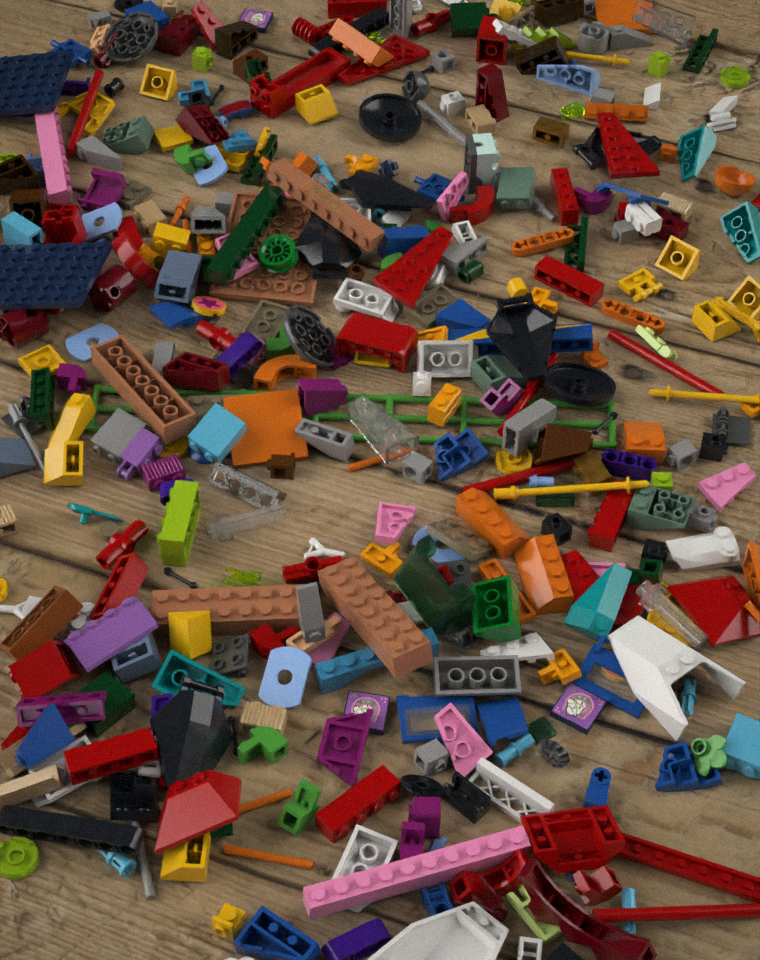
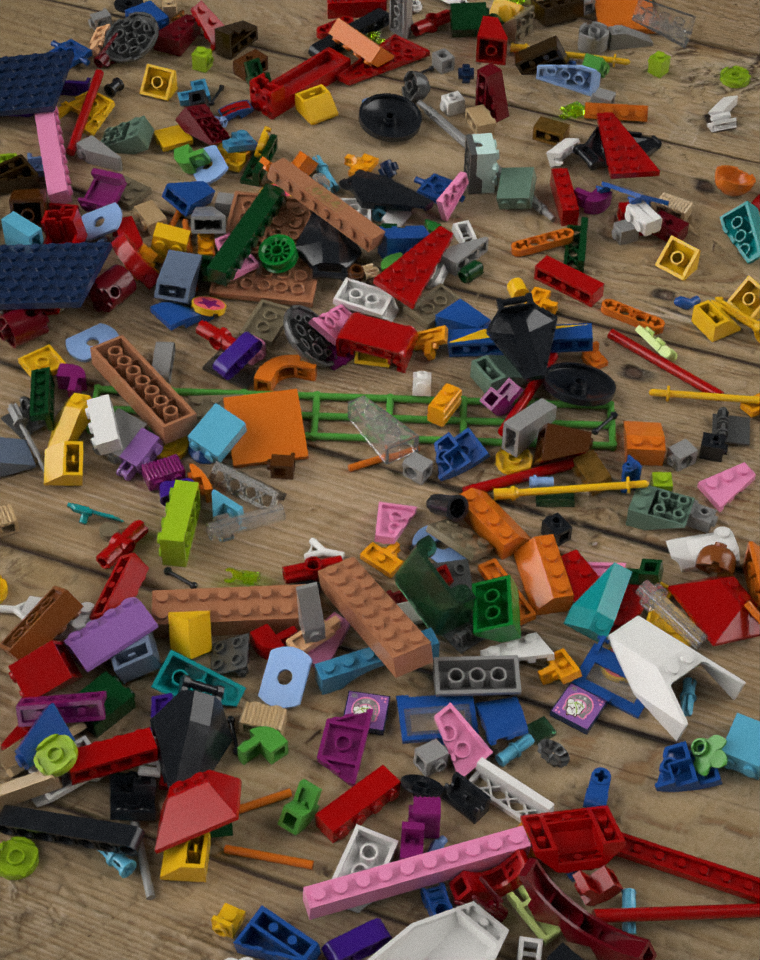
(55, 755): none -> lime tile
(103, 425): none -> white brick
(188, 195): none -> blue slope
(196, 372): dark red wedge -> none
(205, 487): none -> orange slope
(222, 504): none -> medium azure slope
(259, 18): tile -> none
(278, 346): bright green brick -> none
(306, 31): red piece -> none
(320, 395): magenta slope -> none
(326, 438): light grey slope -> none
(331, 322): none -> bright pink wing
(370, 273): none -> tan gear
(446, 357): white slope -> none
(449, 506): none -> black plant
(465, 73): none -> dark blue gear
(477, 211): red arch -> none
(512, 33): white wing -> none
(541, 35): lime slope -> none
(561, 151): none -> white hinge
(596, 63): none -> bright green brick
(610, 518): red brick -> none
(628, 464): dark purple beam -> none
(631, 469): none -> blue hinge
(637, 281): yellow plate -> none
(652, 96): white slope -> none
(654, 550): black brick -> none
(668, 153): orange bracket -> none
(686, 303): none -> blue arm
(695, 150): teal wedge -> none
(703, 55): dark green fence -> none
(716, 559): none -> dark orange cylinder

